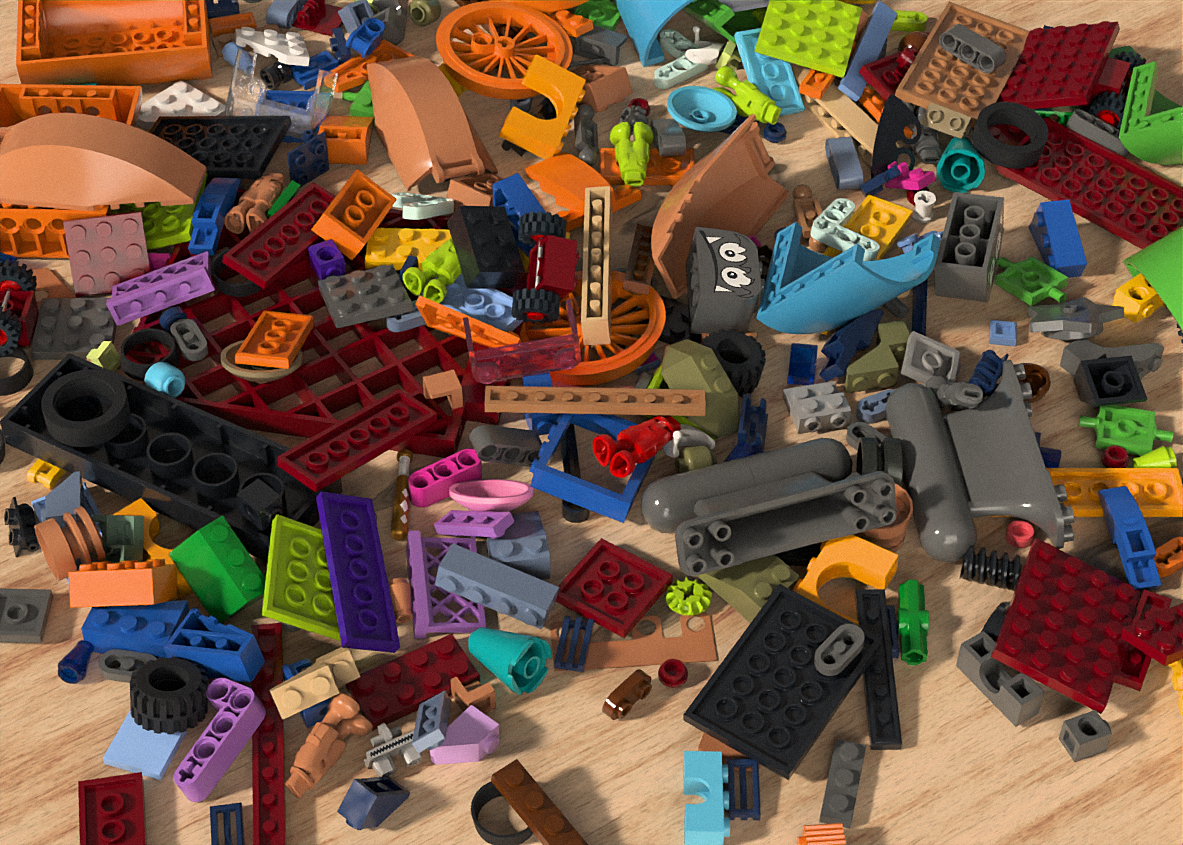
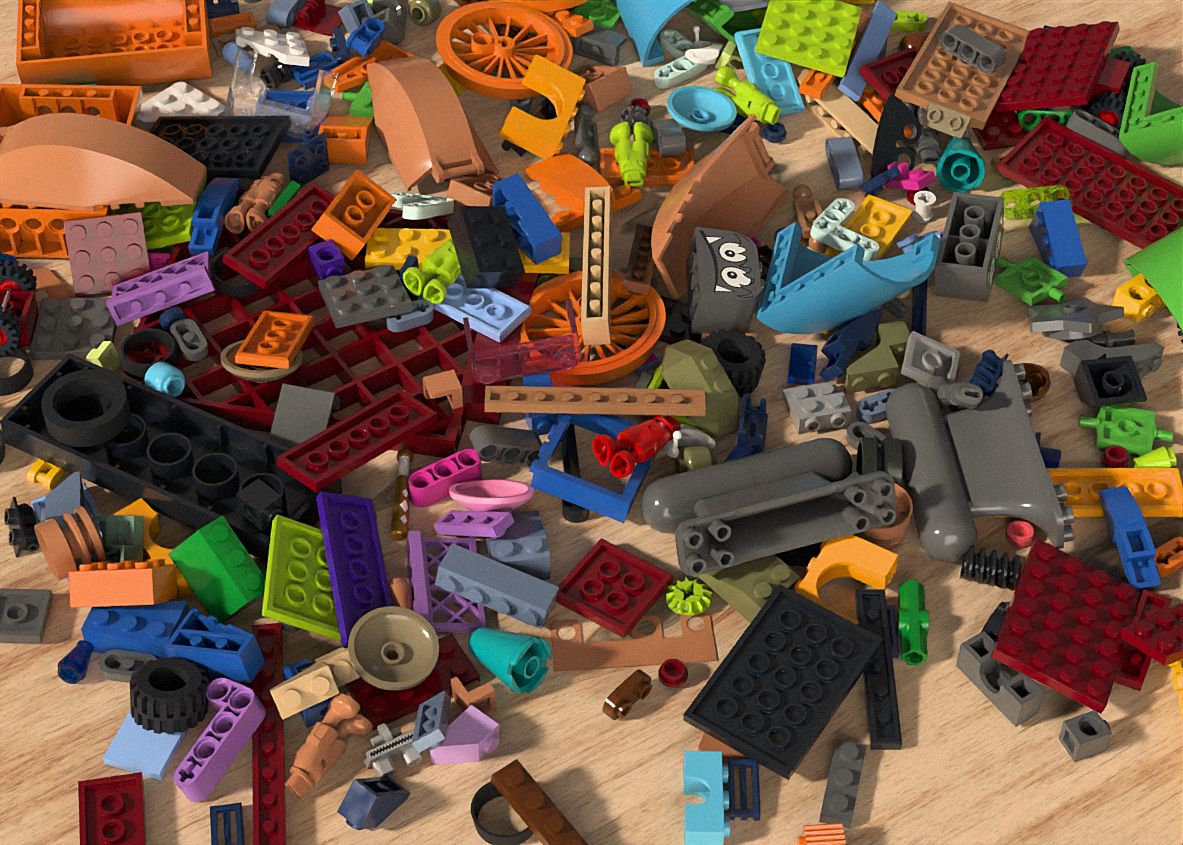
(301, 414): none -> dark grey panel
(396, 633): none -> dark tan dish
(451, 322): orange wing -> none
(549, 269): brick -> none
(577, 626): dark blue tile -> none
(586, 62): dark grey hinge -> none
(837, 651): dark grey plate -> none
(906, 57): dark red plate -> none
(1003, 333): medium blue tile -> none
(1017, 116): black tyre -> none
(1025, 197): none -> clear neon green beam
(1113, 339): none -> dark grey pin

